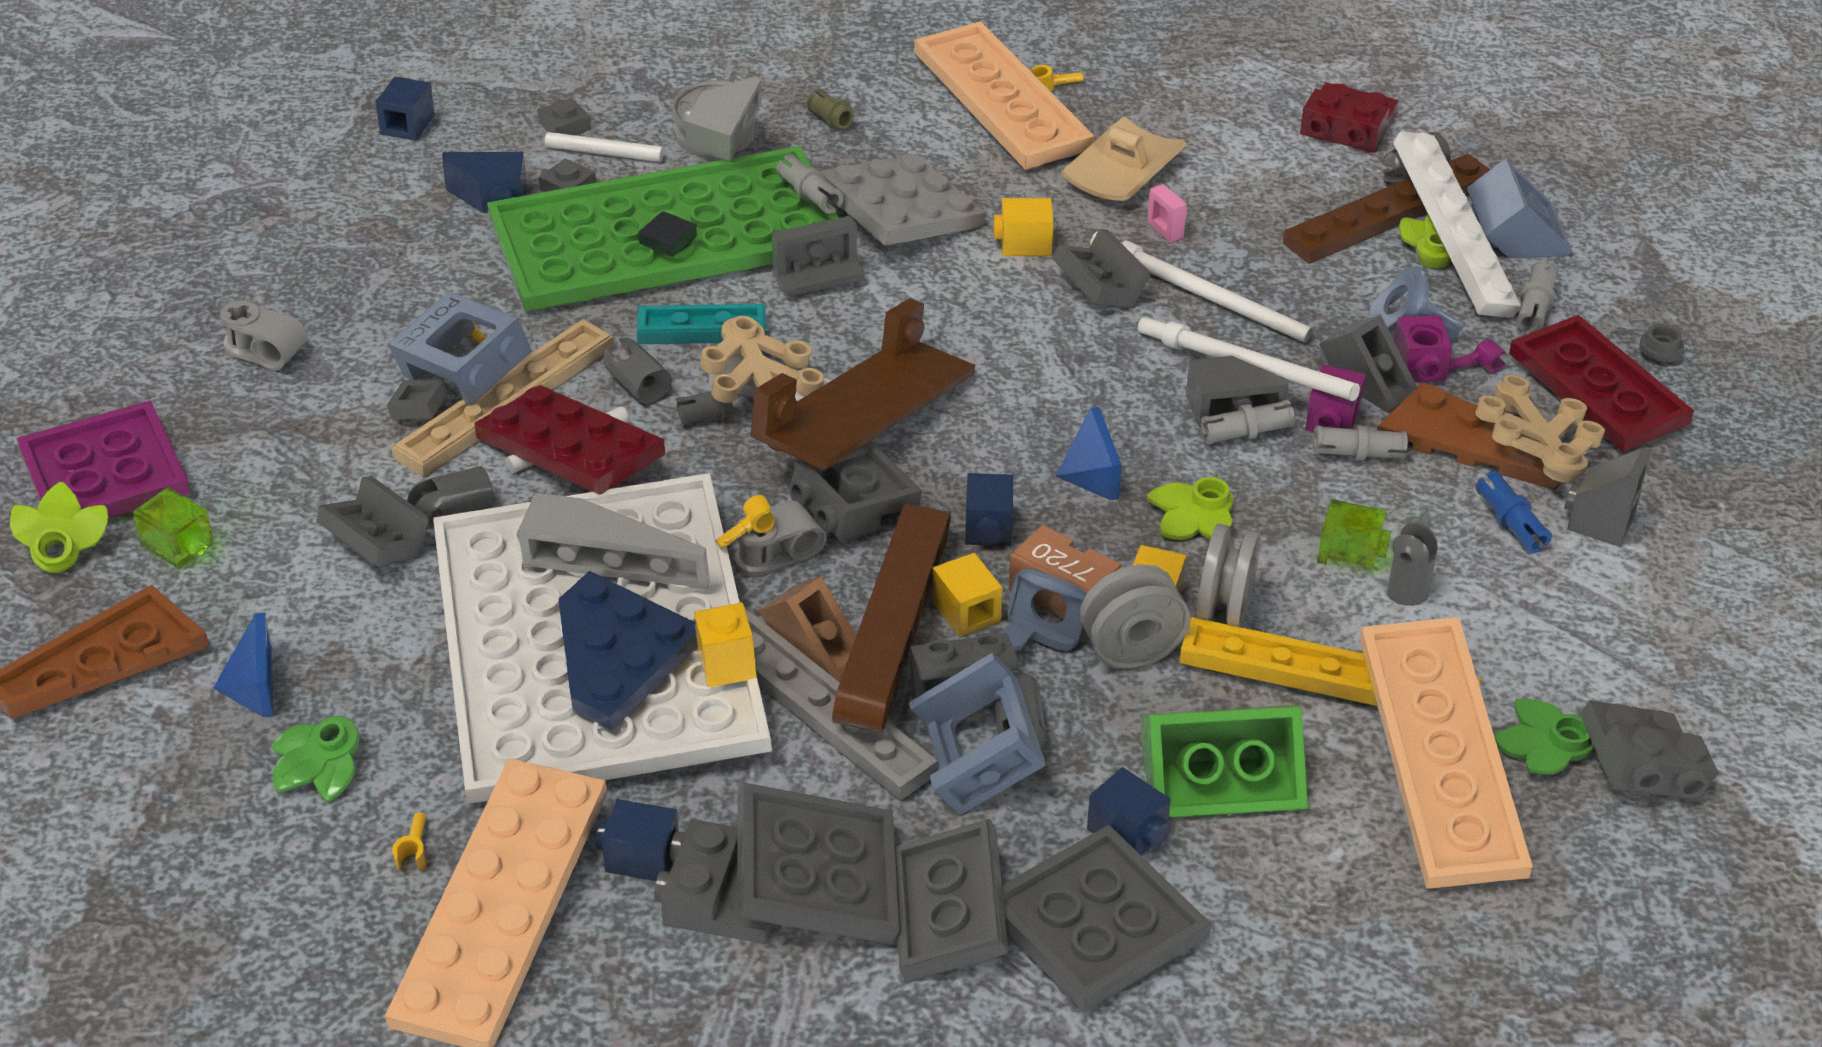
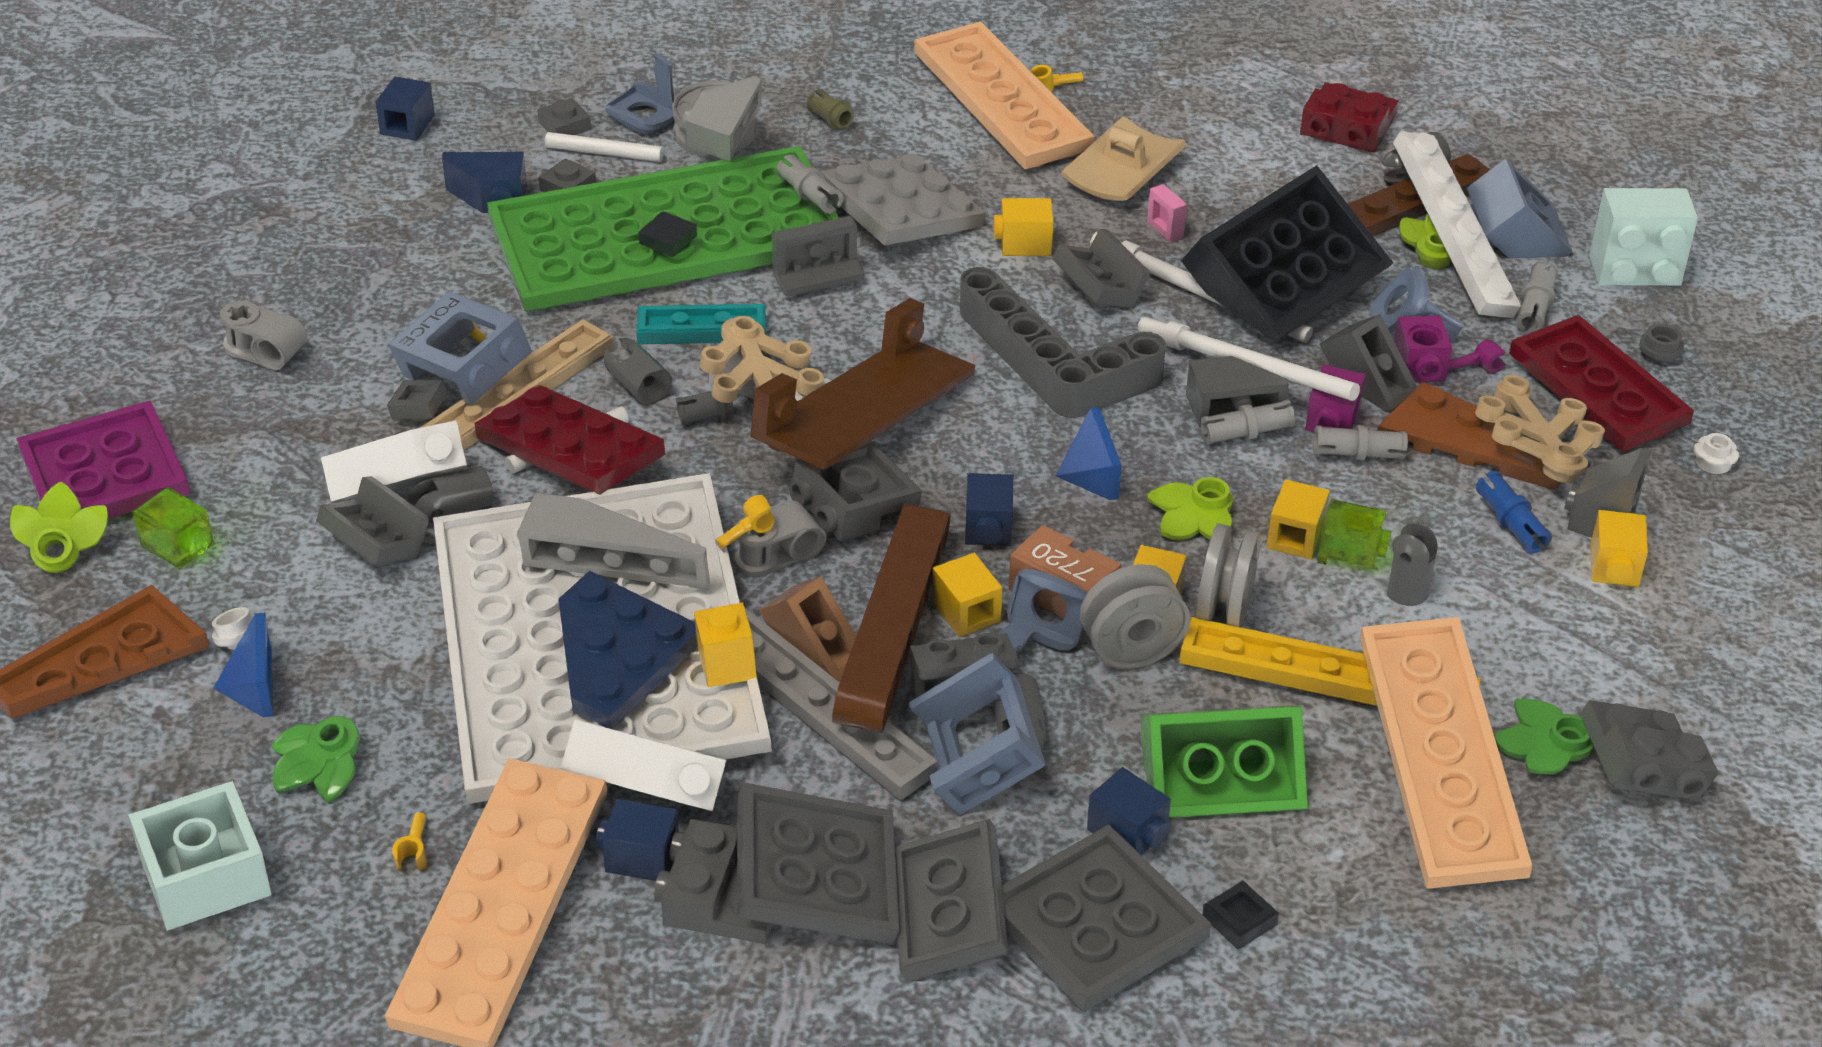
(200, 855): none -> light aqua brick
(231, 626): none -> white plate
(396, 460): none -> white slope
(643, 764): none -> white slope
(648, 95): none -> sand blue piece
(1046, 362): none -> dark grey beam
(1240, 914): none -> black tile
(1287, 256): none -> black slope
(1298, 519): none -> yellow brick
(1618, 548): none -> yellow brick
(1643, 236): none -> light aqua brick
(1715, 453): none -> white plate

